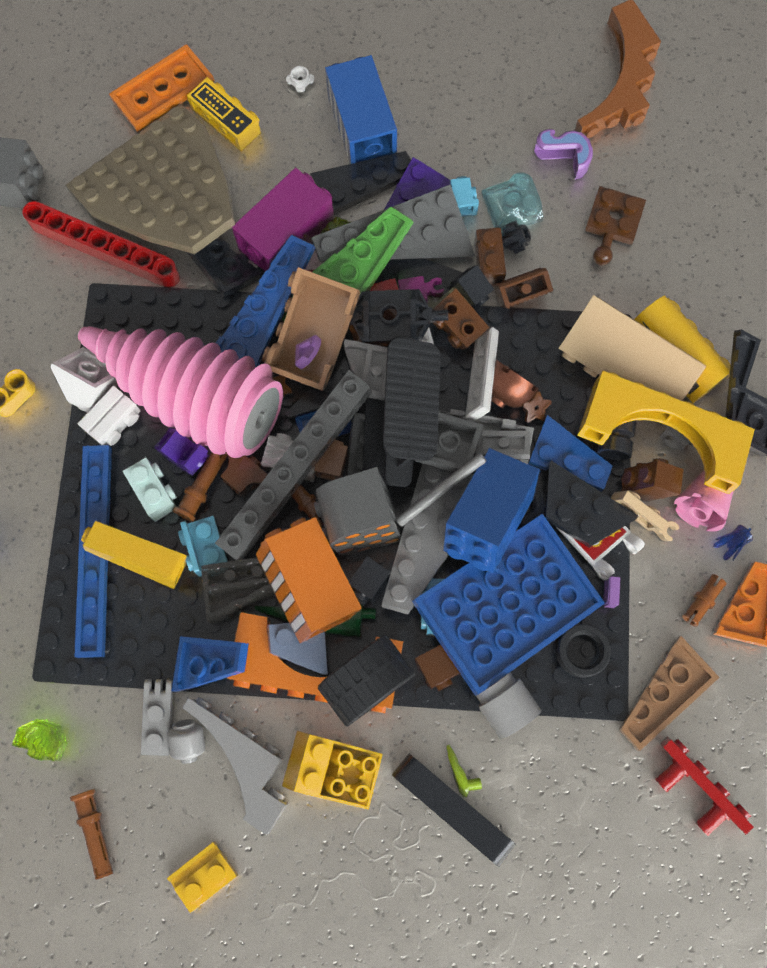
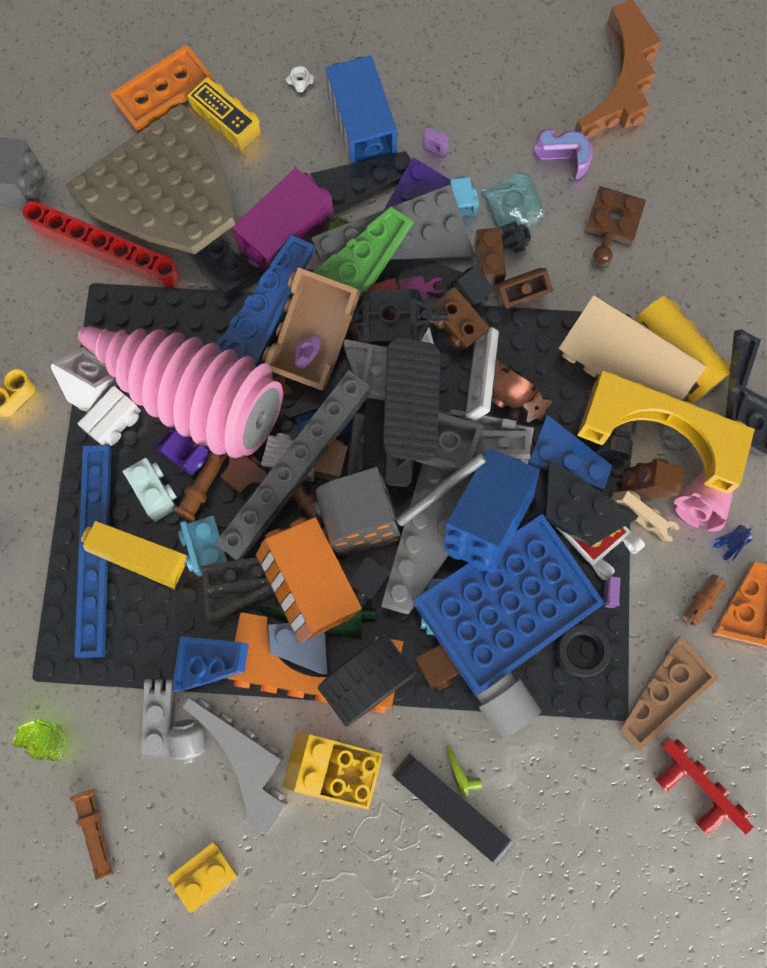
(435, 142): none -> medium lavender tile

